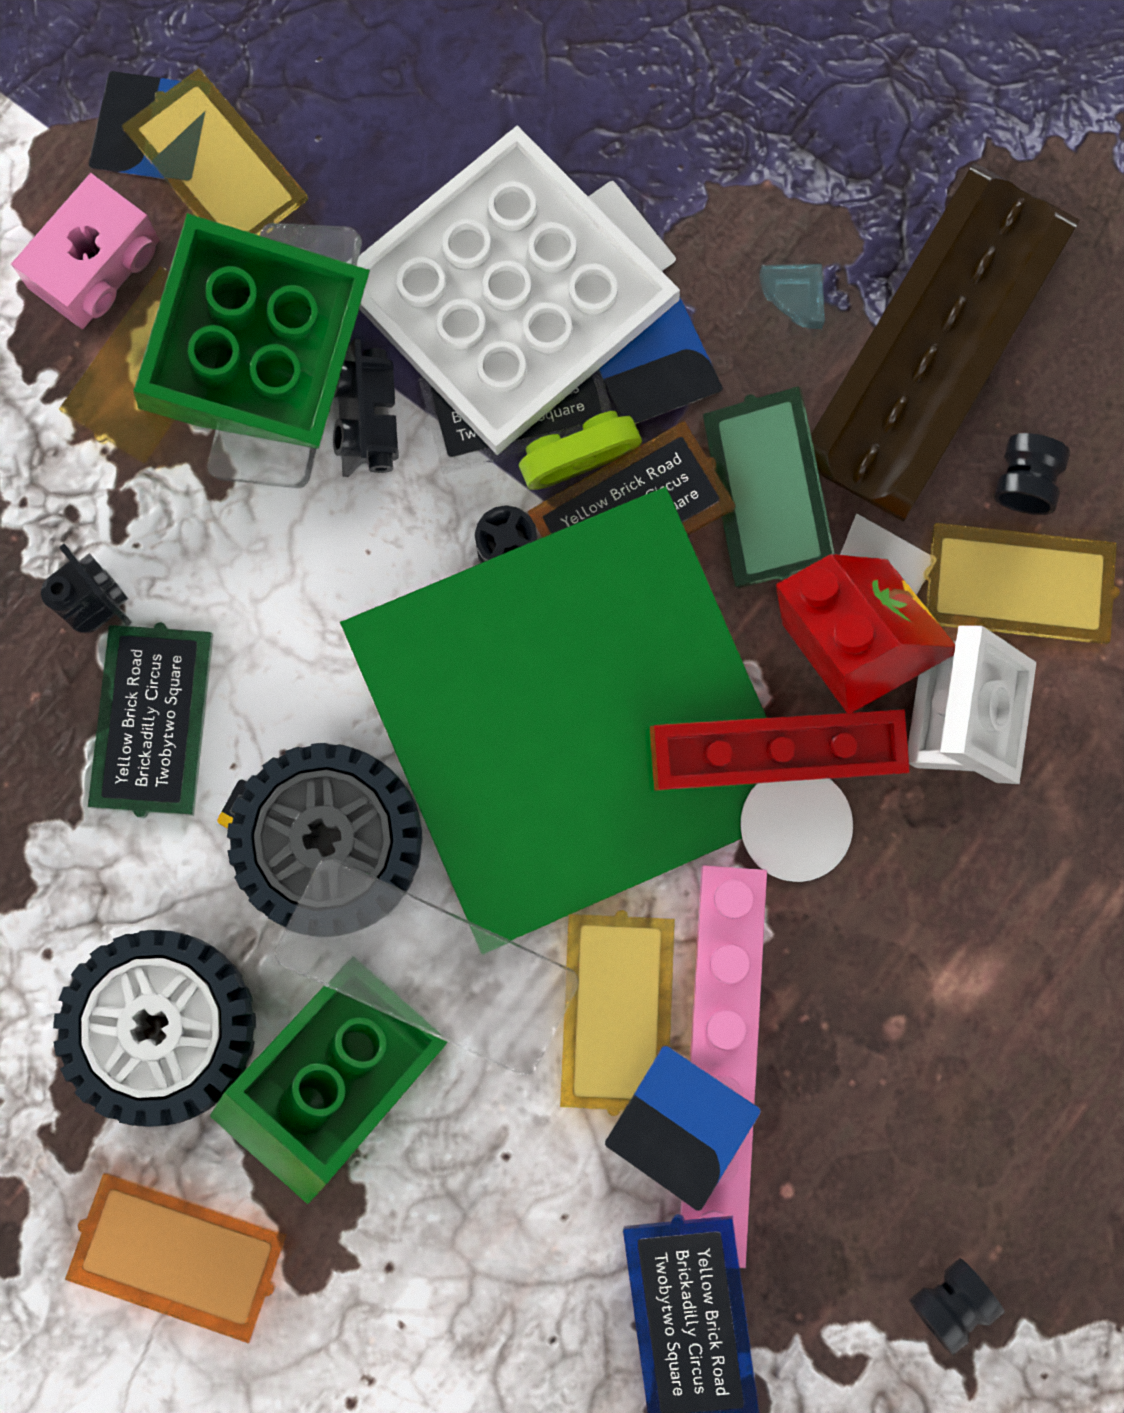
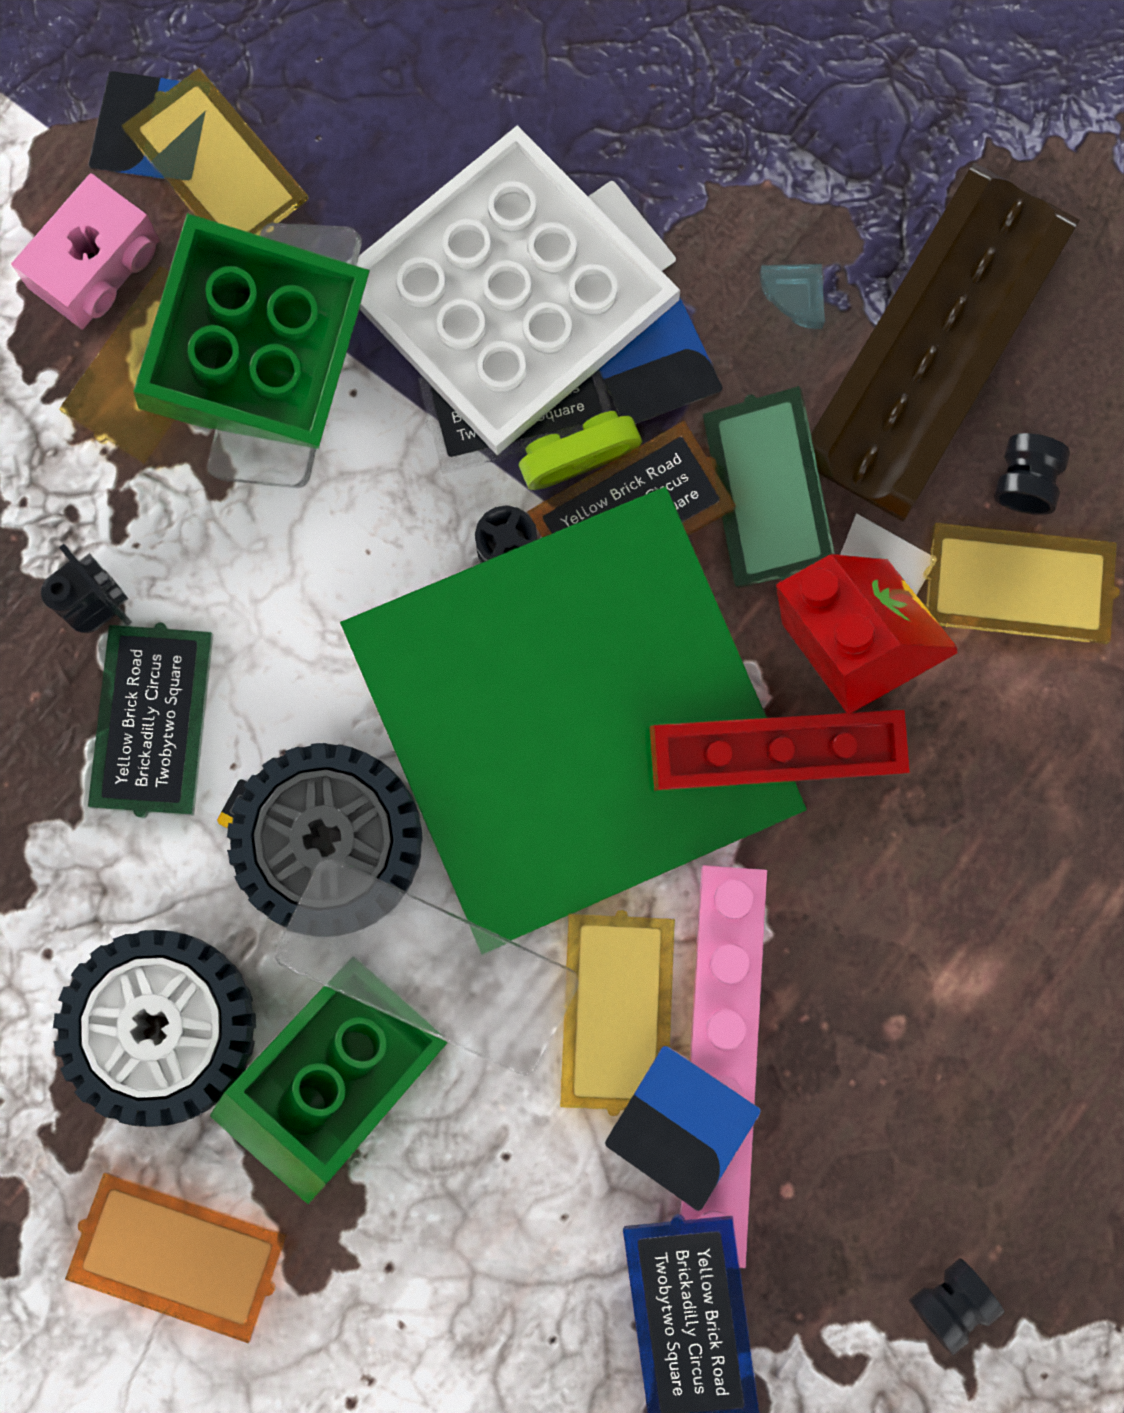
(358, 432): black hinge -> none
(797, 828): white sticker -> none
(974, 709): white bracket -> none

